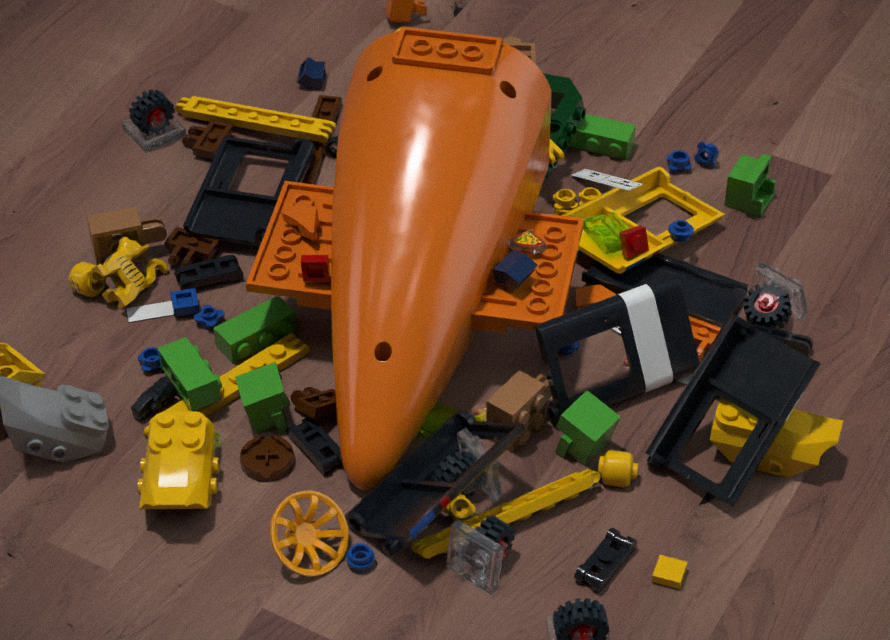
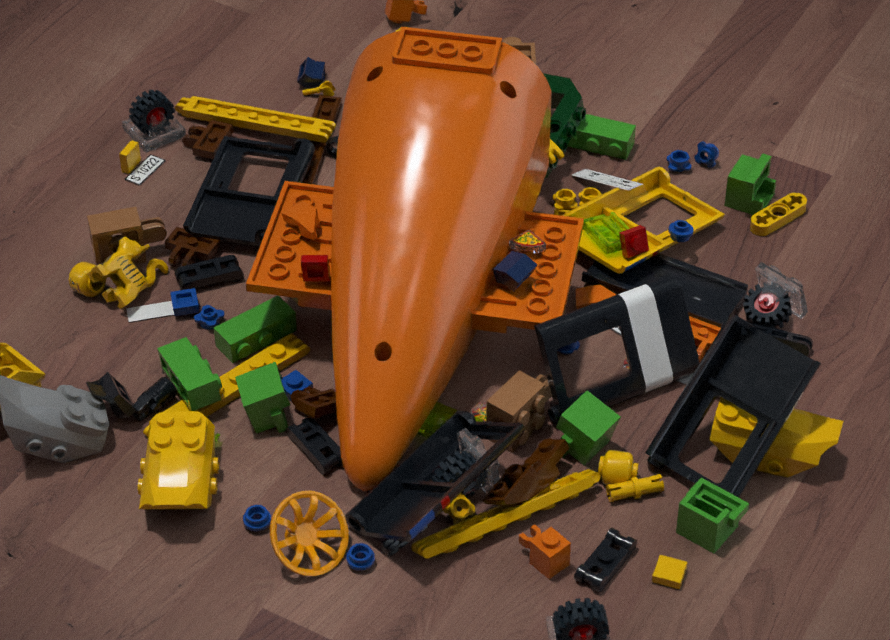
(114, 393): none -> black slope
(130, 157): none -> yellow tile
(145, 169): none -> white sticker
(150, 359): blue plate -> none
(256, 518): none -> blue plate
(267, 458): reddish brown tile -> none
(295, 381): none -> blue plate
(326, 88): none -> yellow hand
(479, 552): clear plate -> none
(532, 477): none -> reddish brown slope
(547, 550): none -> orange brick
(635, 488): none -> yellow pin
(709, 515): none -> bright green plate
(766, 222): none -> yellow beam

